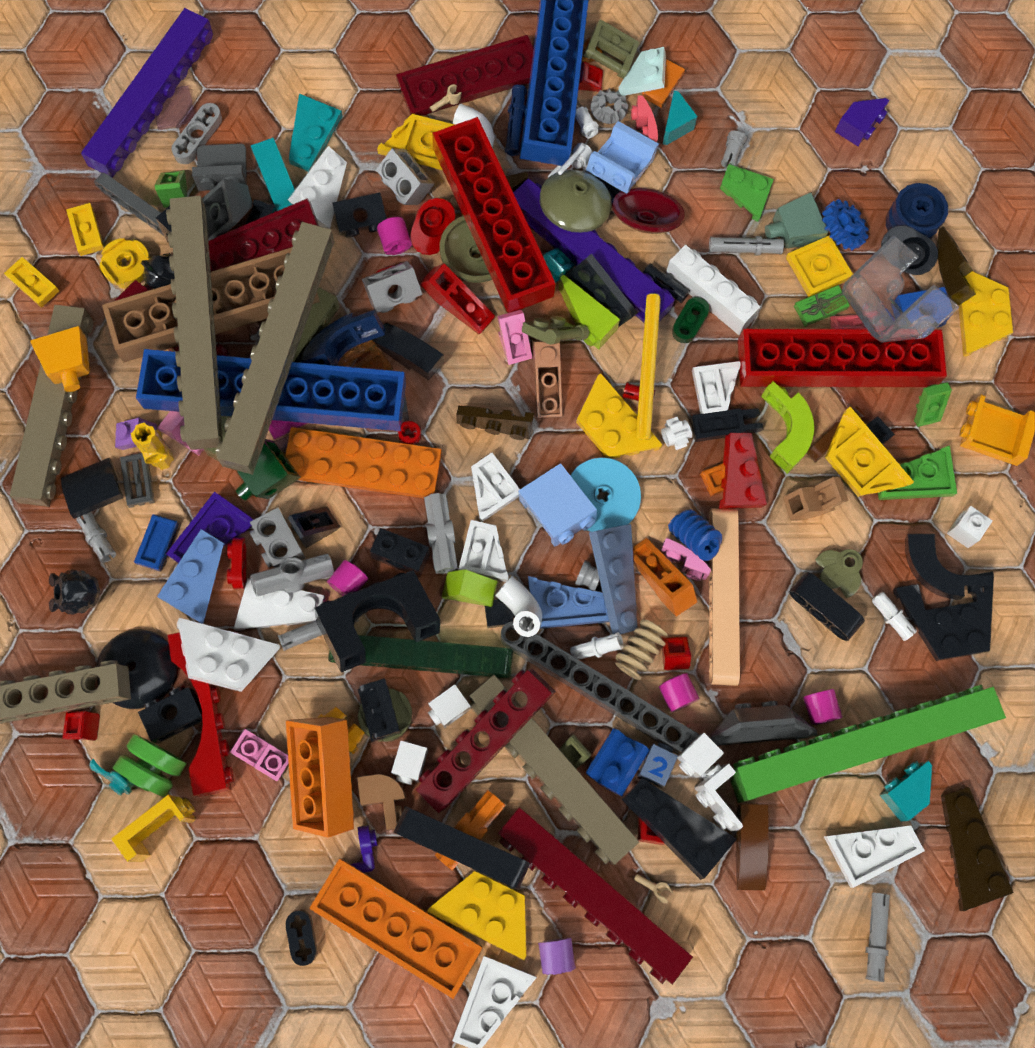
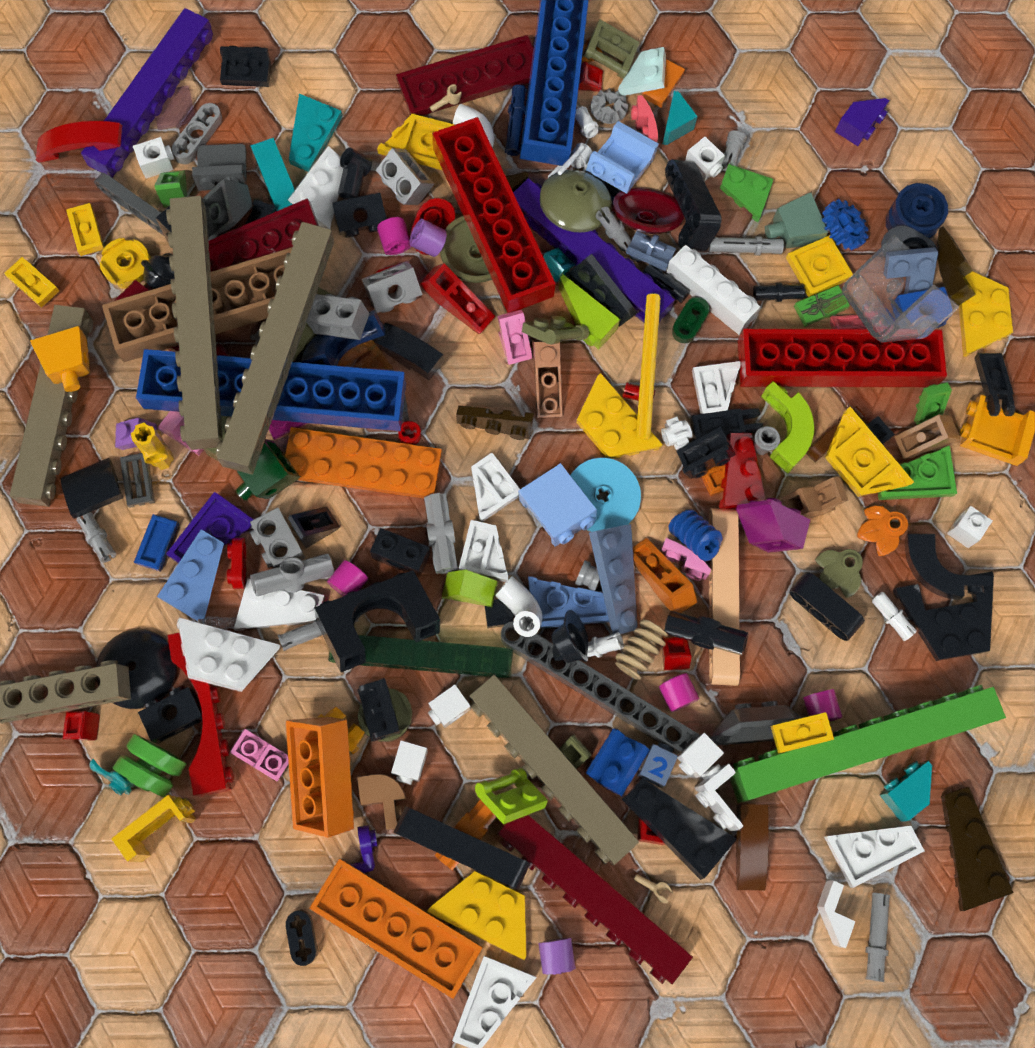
(73, 592): black animal -> none
(78, 135): none -> red slope
(145, 155): none -> white brick
(218, 622): none -> clear piece
(245, 66): none -> black bracket
(338, 316): none -> light grey brick
(355, 168): none -> black piece
(428, 238): none -> medium lavender piece
(442, 795): dark red brick -> none
(512, 803): none -> lime plate
(570, 640): none -> black piece
(614, 228): none -> light grey pin
(650, 250): none -> sand blue hips
(696, 204): none -> black beam
(705, 453): none -> black bracket
(706, 151): none -> white brick
(706, 633): none -> black piece
(766, 440): none -> light grey cone
(773, 525): none -> magenta slope
(778, 292): none -> black pin
(802, 732): none -> yellow plate
(838, 926): none -> white slope
(878, 529): none -> orange plate
(915, 265): none -> sand blue plate
(927, 436): none -> medium nougat slope
(995, 383): none -> black hinge

